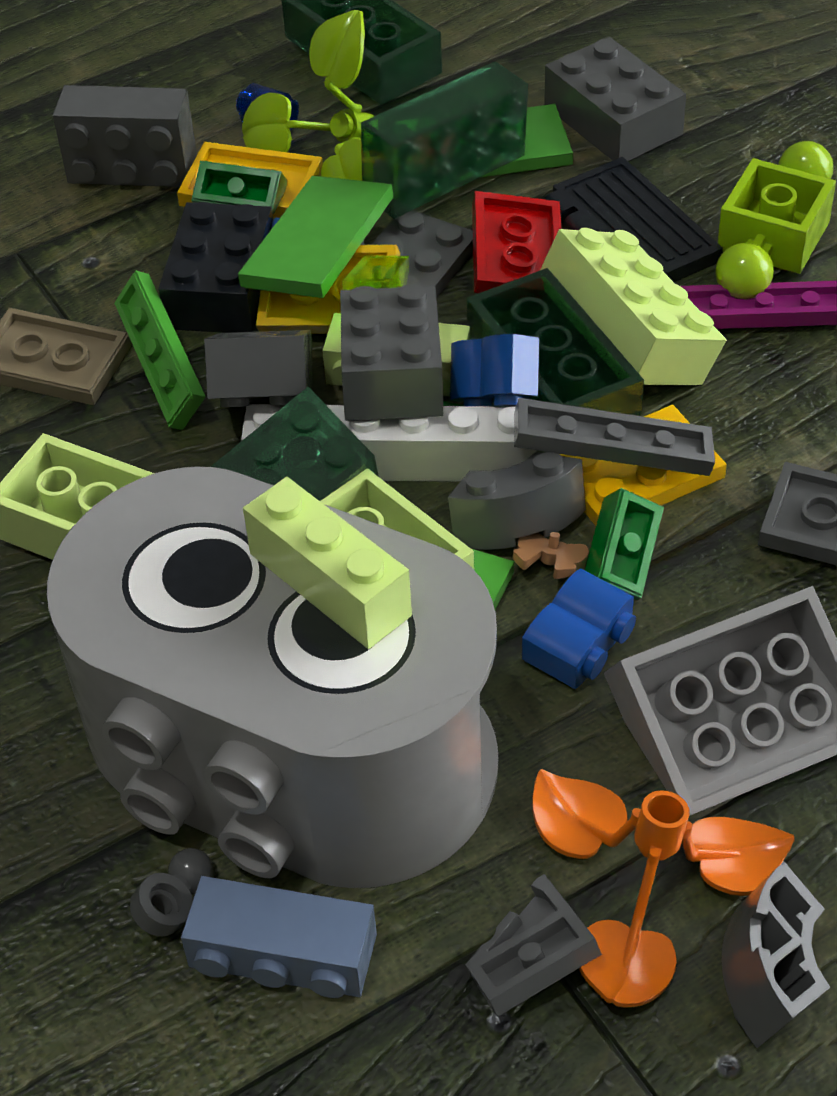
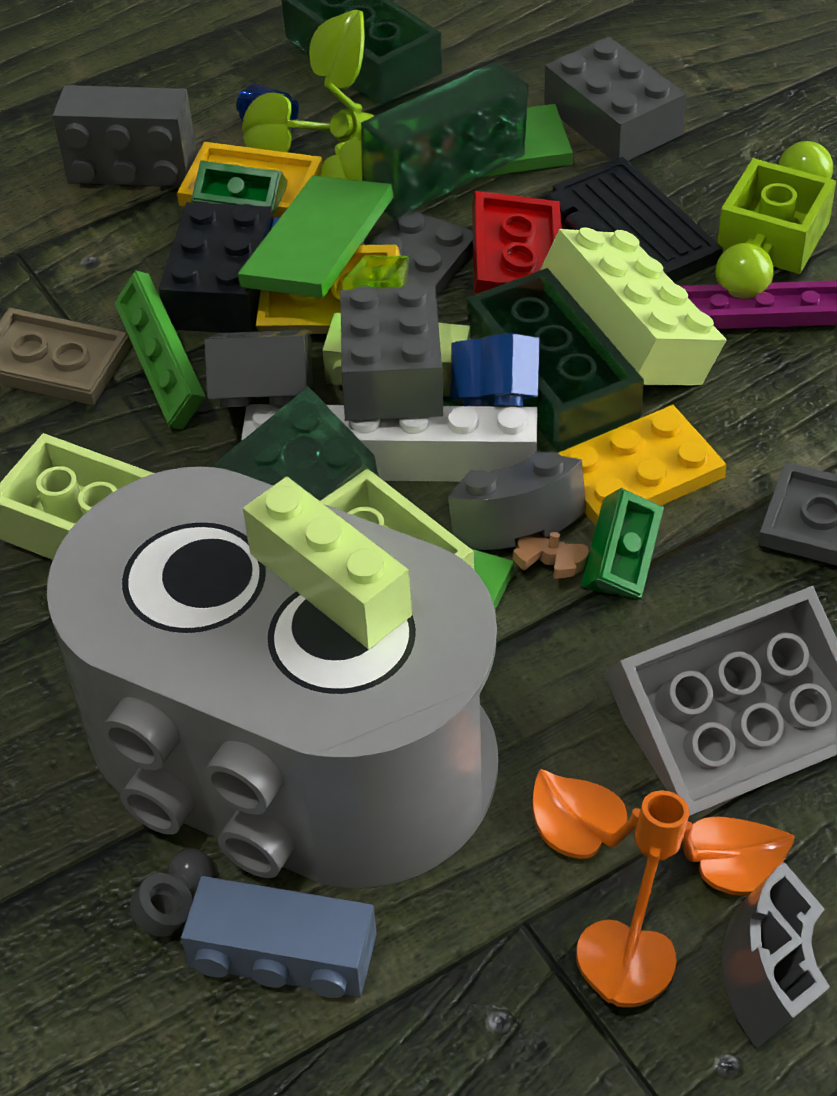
(531, 950): dark grey wing -> none
(578, 629): blue brick -> none
(613, 437): dark grey plate -> none

